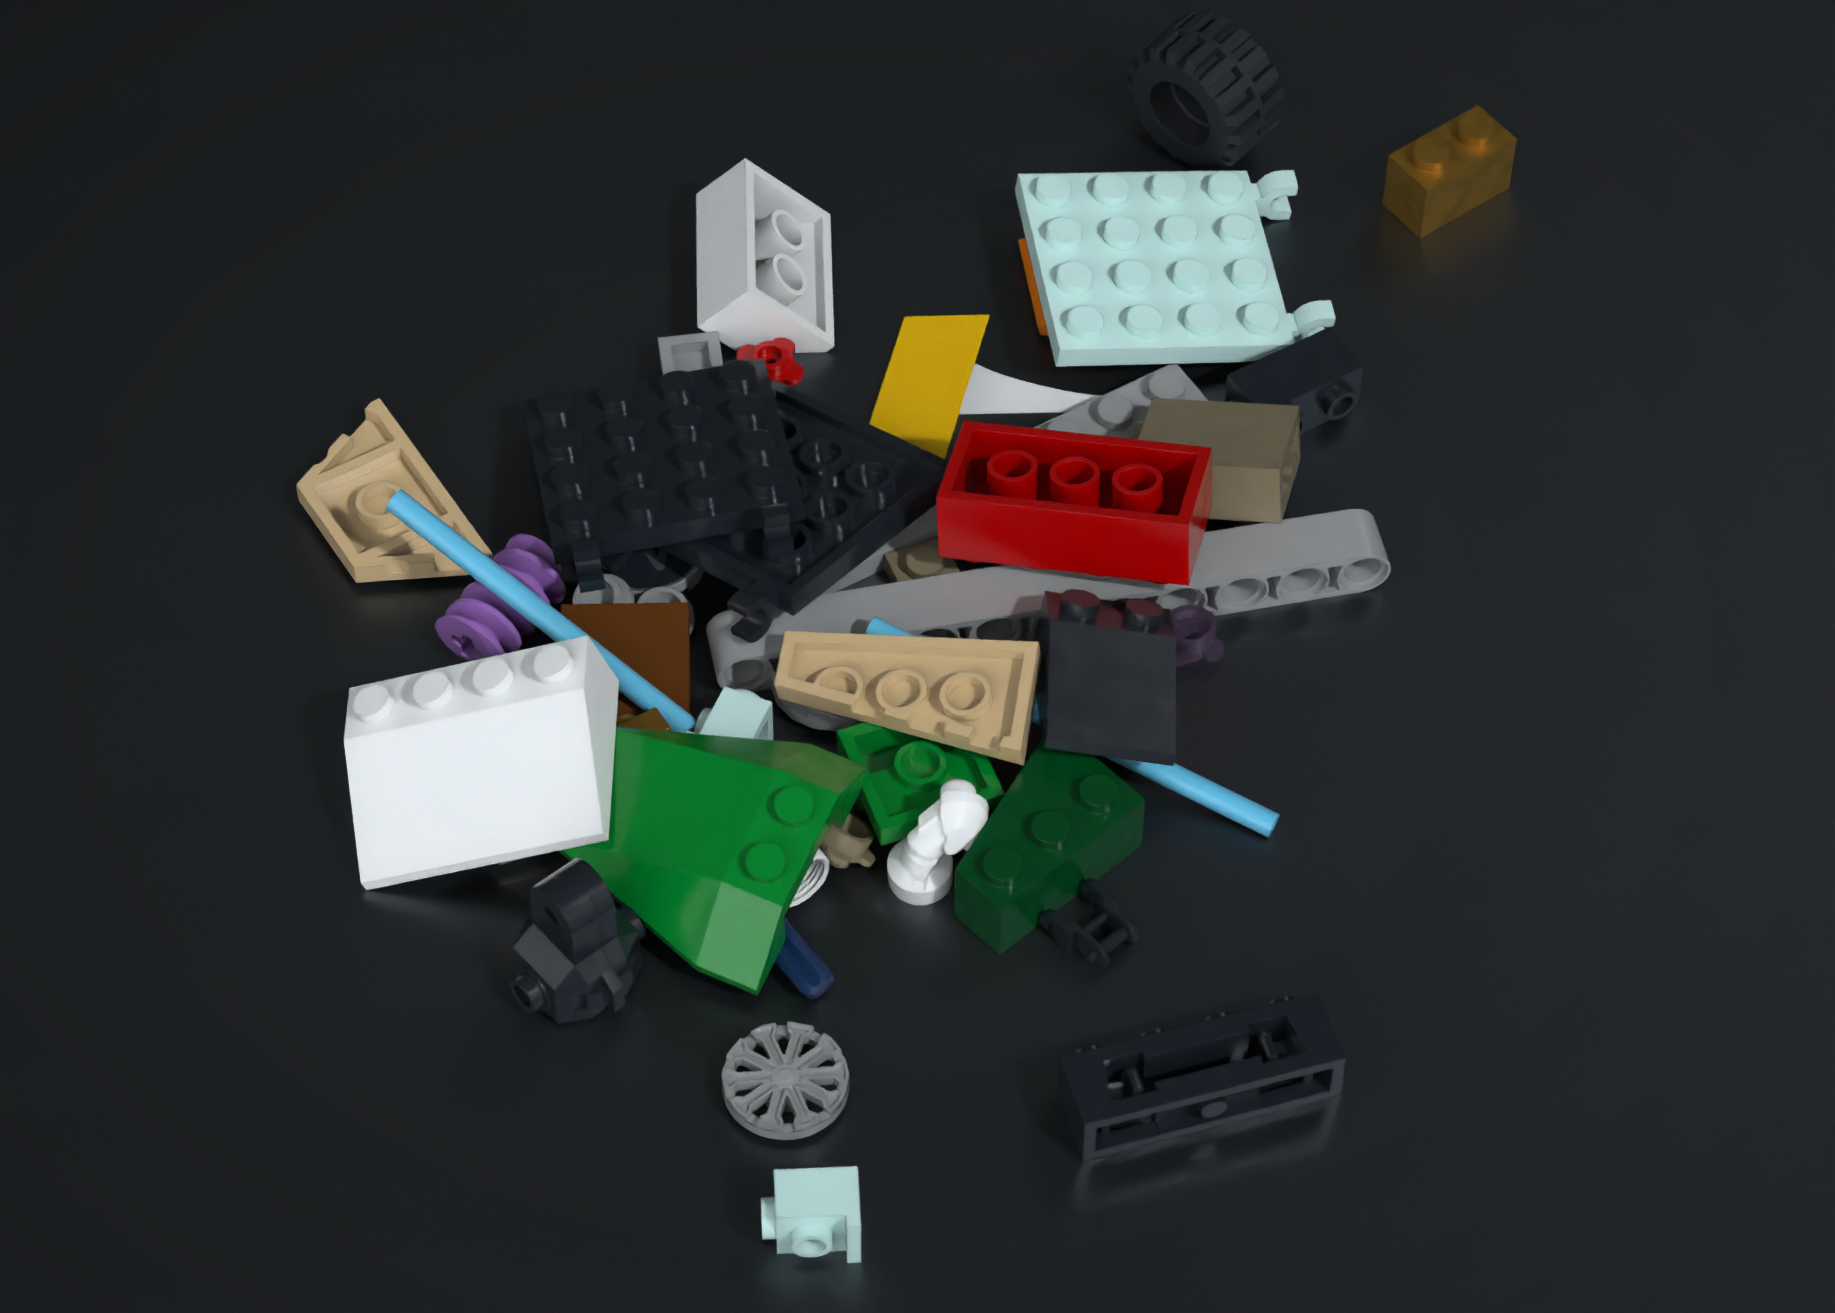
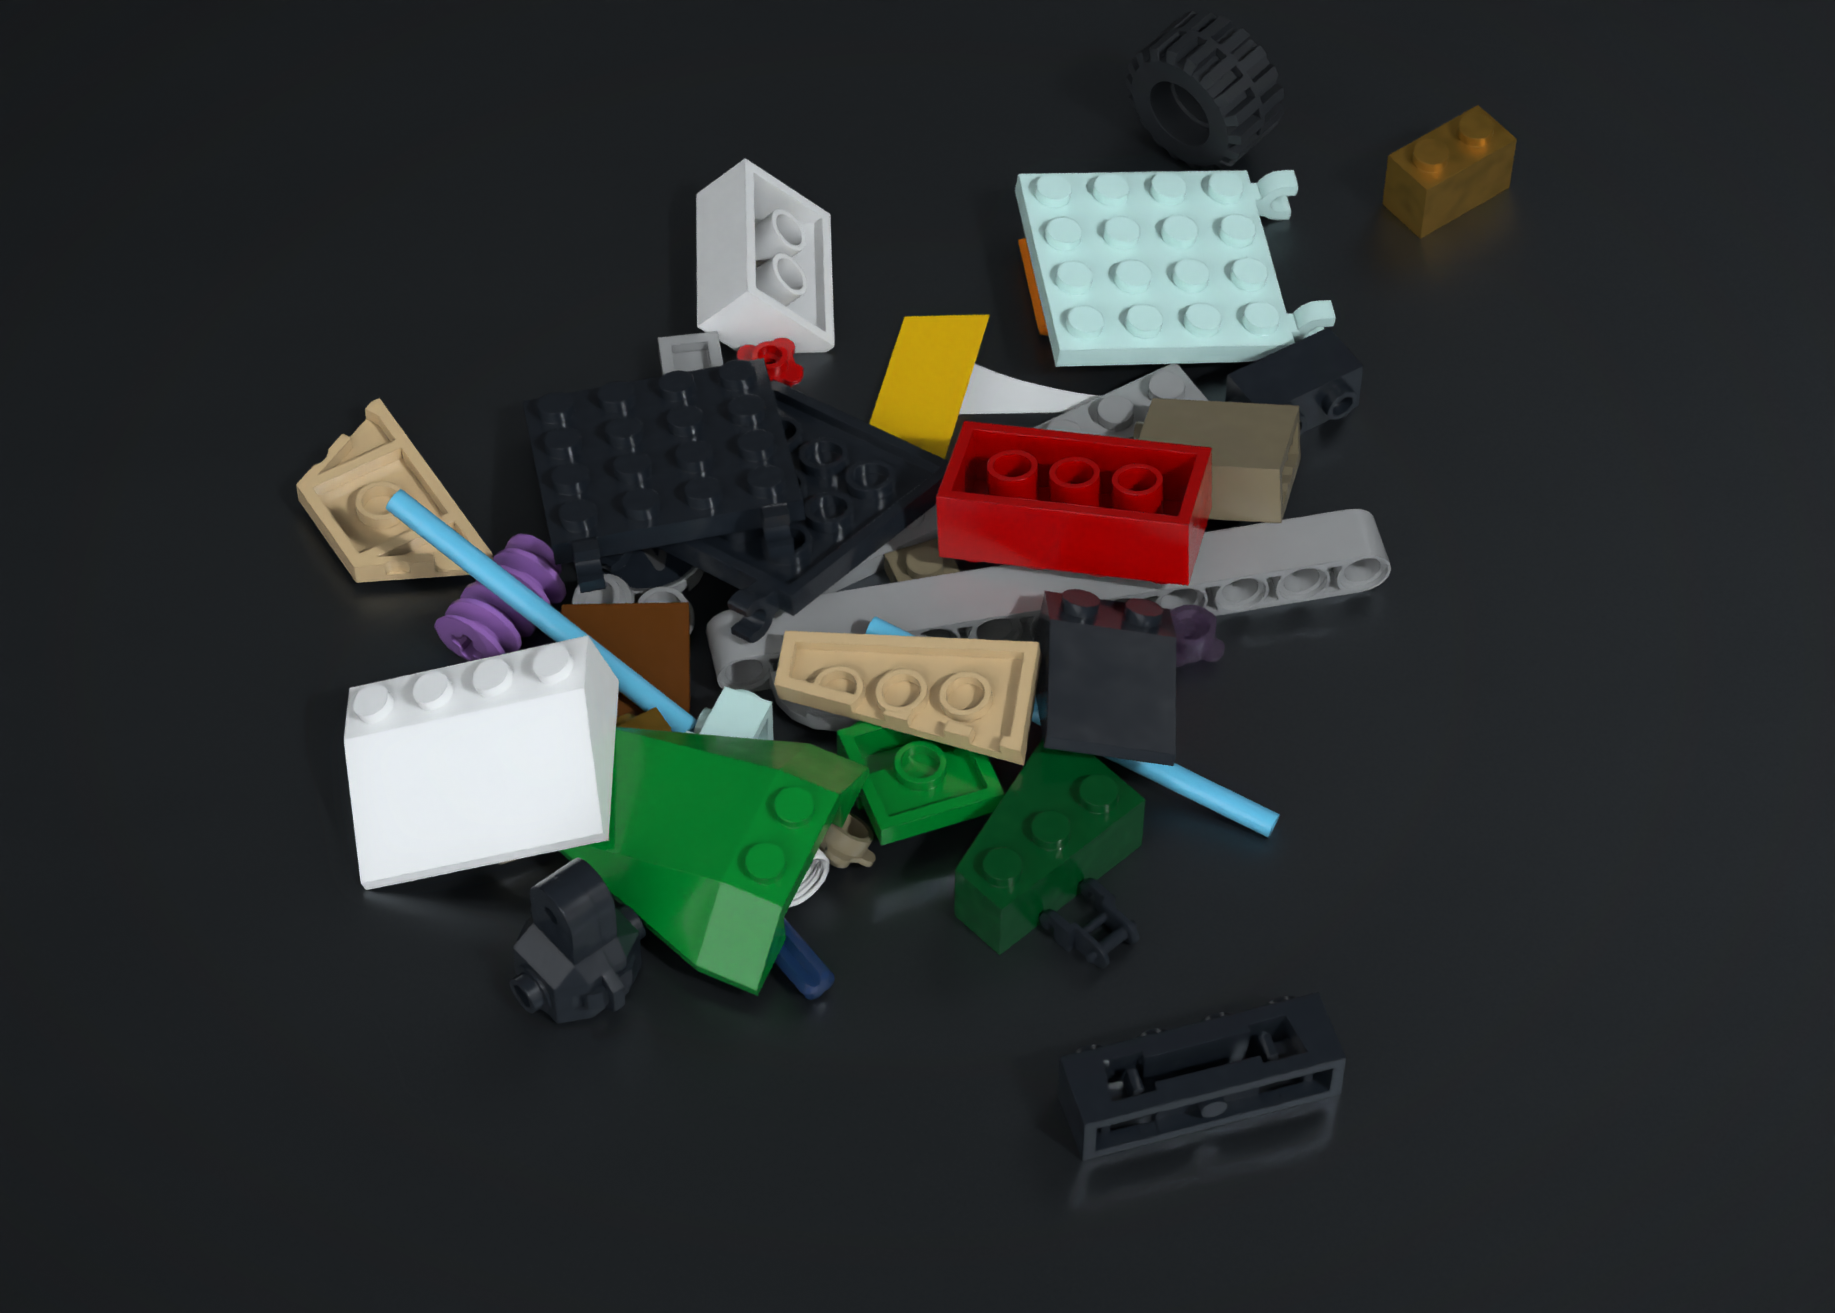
(785, 1081): light grey wheel -> none
(814, 1212): light aqua brick -> none
(923, 862): white arm -> none

